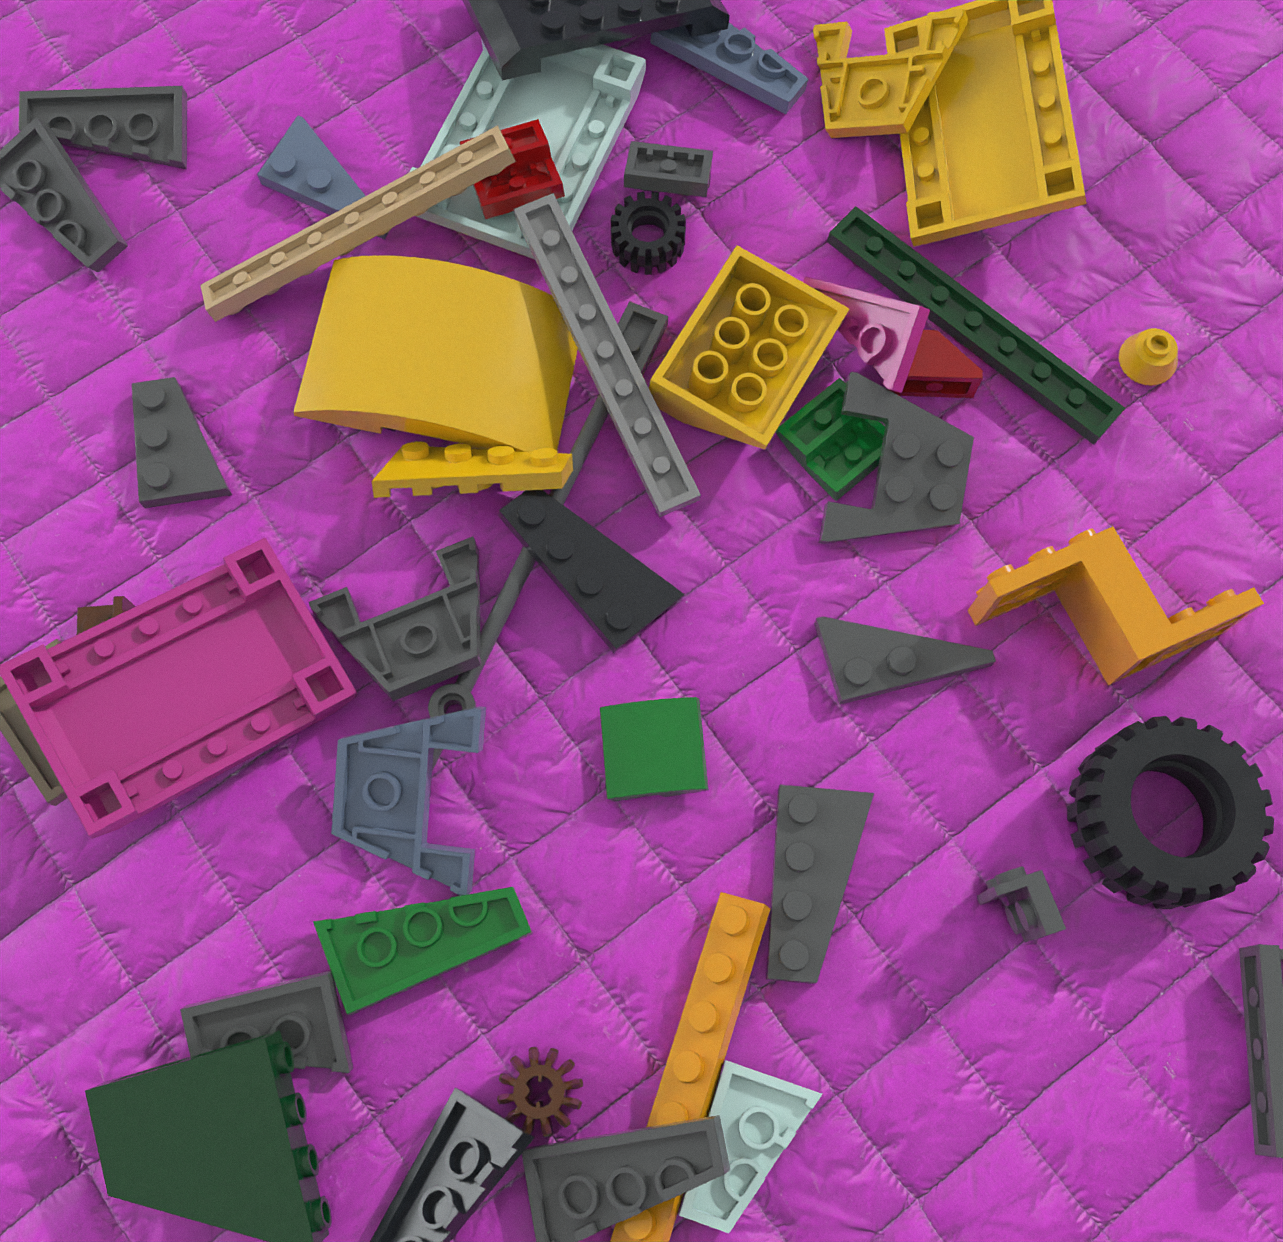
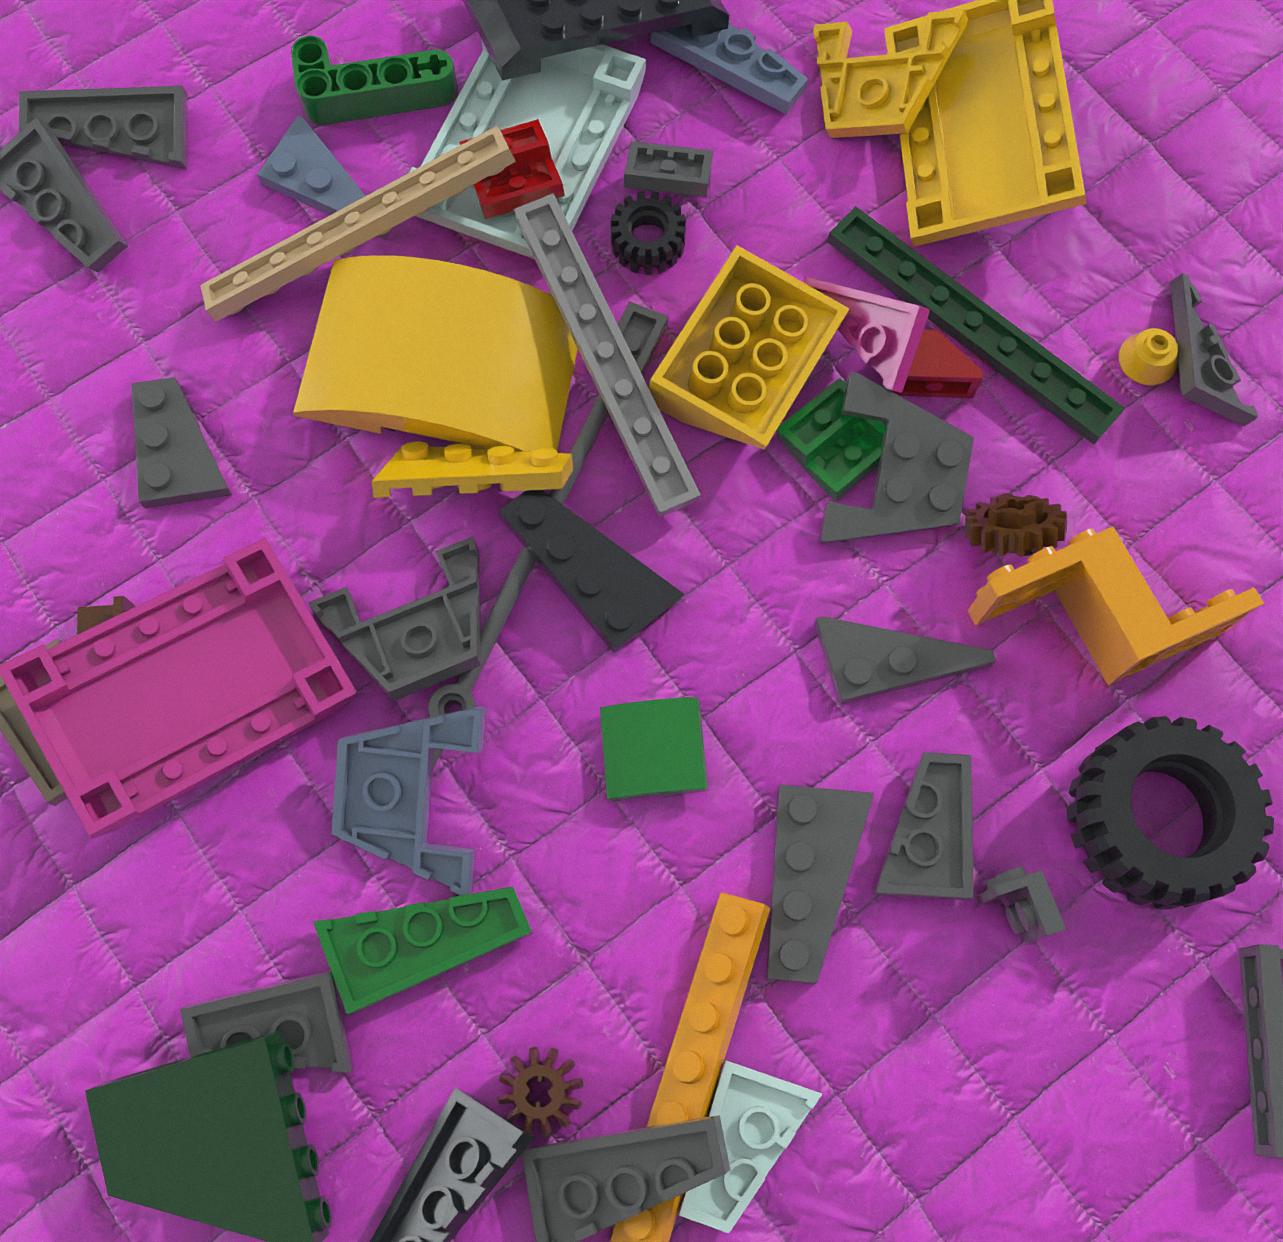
(369, 86): none -> green beam
(933, 834): none -> dark grey wing
(1015, 525): none -> reddish brown gear
(1203, 360): none -> dark grey wing

